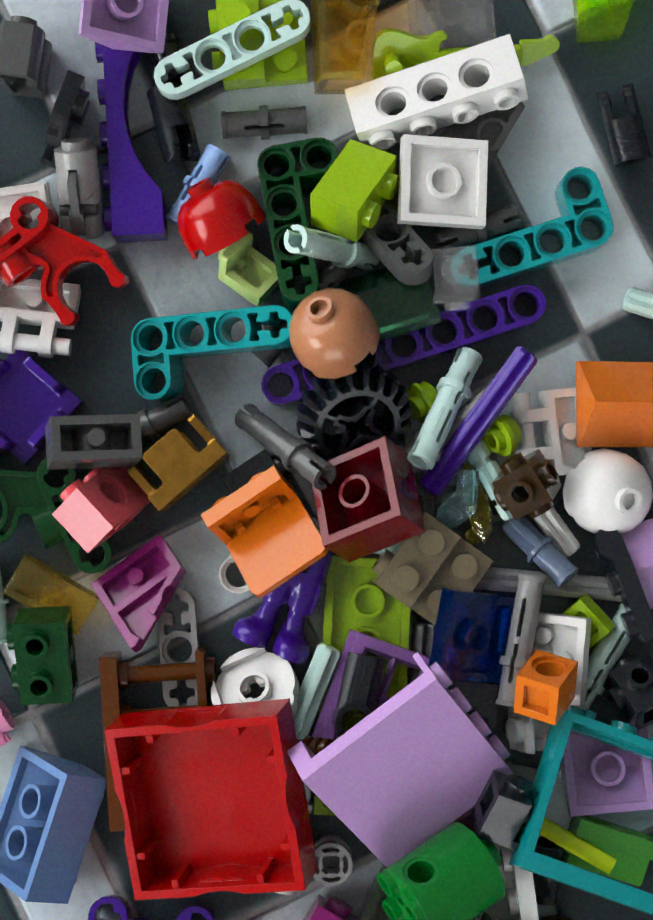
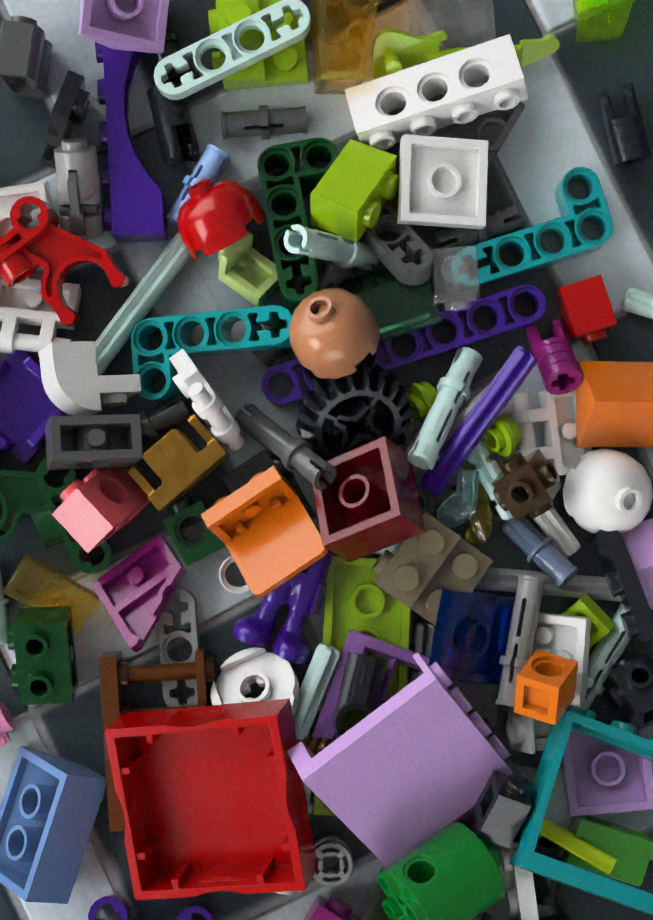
(73, 380): none -> white brick
(140, 302): none -> light aqua axle
(191, 550): none -> dark green brick
(206, 401): none -> white plate
(555, 359): none -> magenta hinge
(586, 310): none -> red brick

